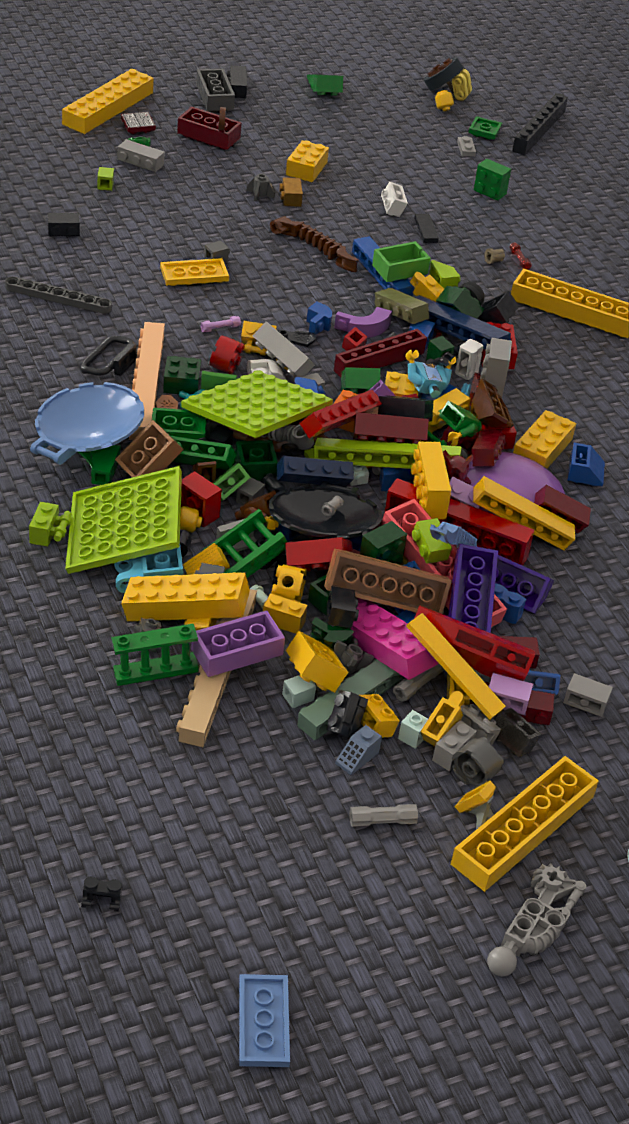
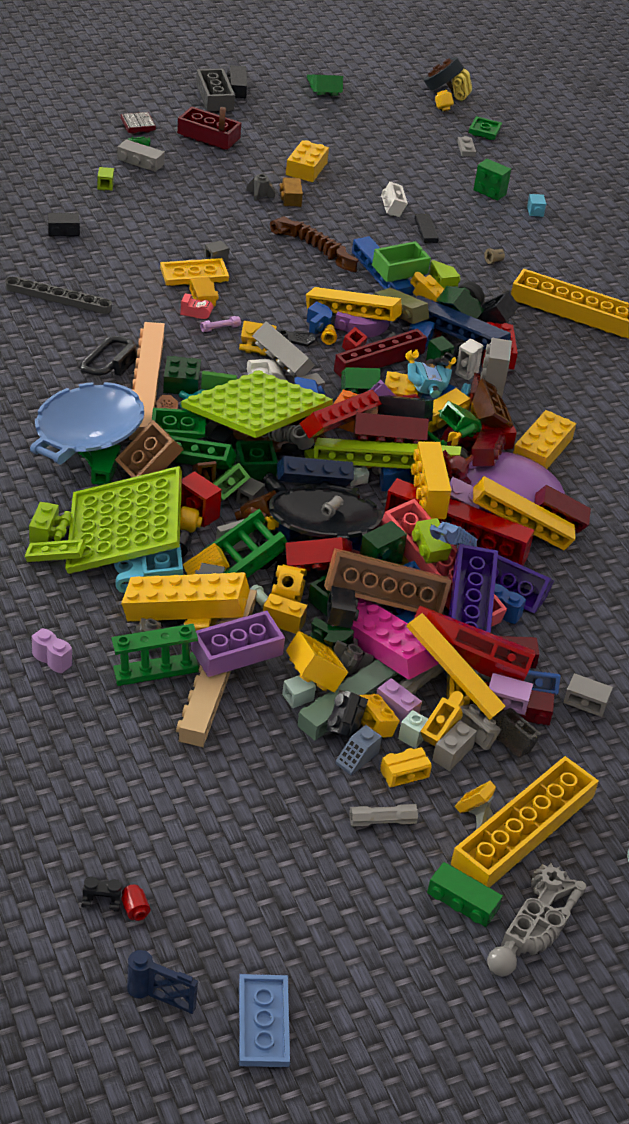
(51, 650): none -> lavender brick
(55, 550): none -> lime plate
(107, 101): yellow brick -> none
(135, 902): none -> red brick
(145, 977): none -> dark blue piece
(195, 308): none -> coral leg
(203, 289): none -> yellow brick
(226, 354): red brick -> none
(329, 335): none -> yellow cone
(356, 303): none -> yellow brick
(399, 699): none -> lavender brick
(405, 767): none -> yellow brick
(464, 894): none -> green brick
(477, 762): dark grey brick -> none
(524, 262): clear red bar -> none
(536, 205): none -> medium azure brick
(540, 124): black brick -> none
(585, 465): blue slope -> none

